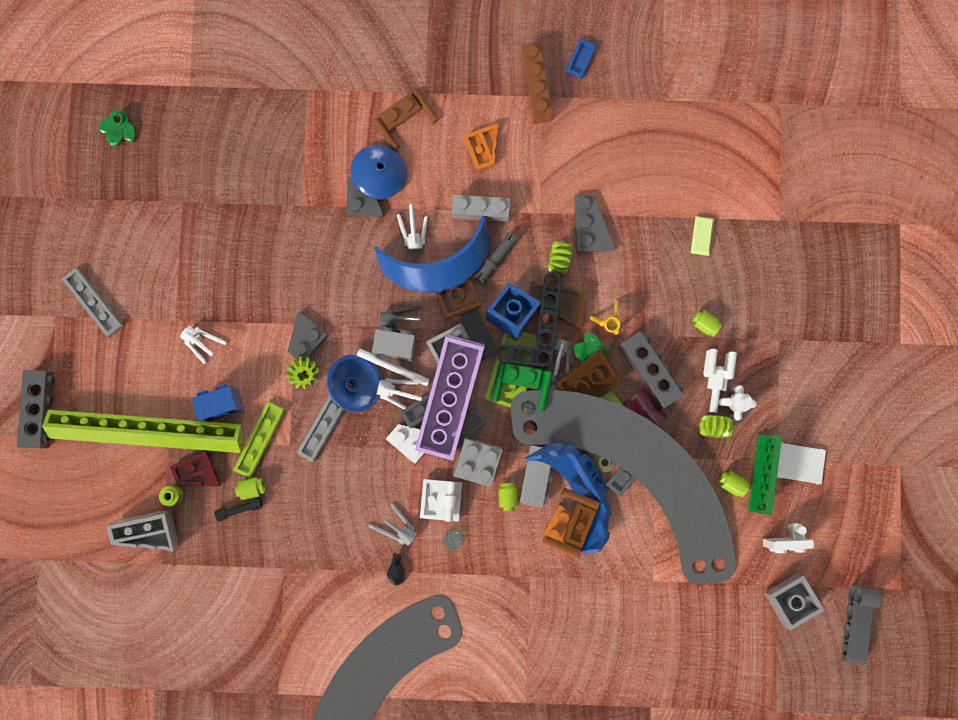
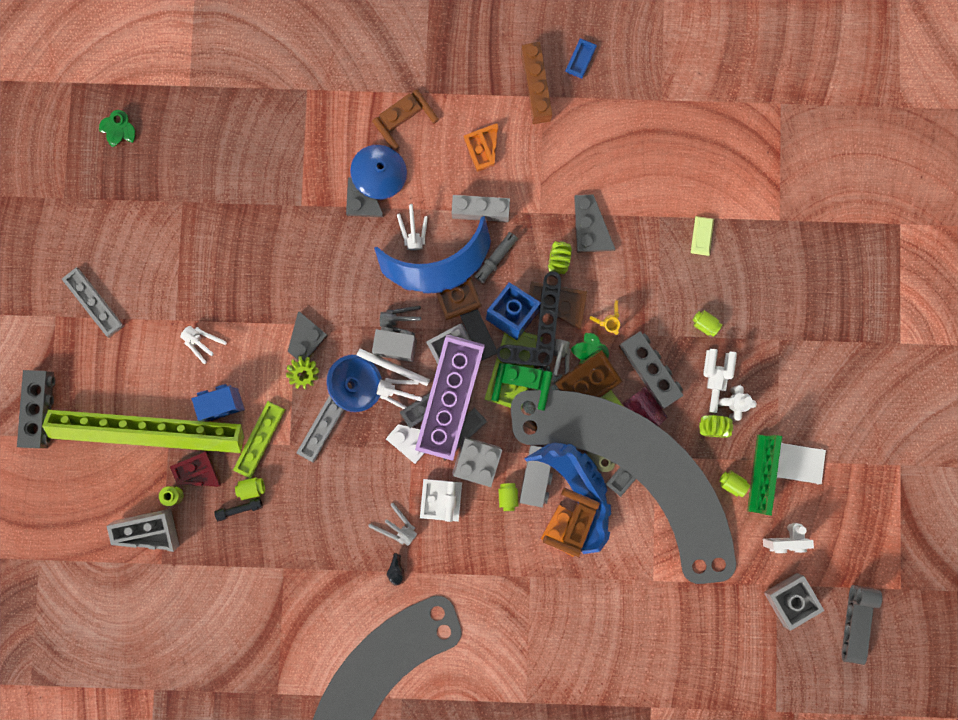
(452, 540): clear light blue tile -> none

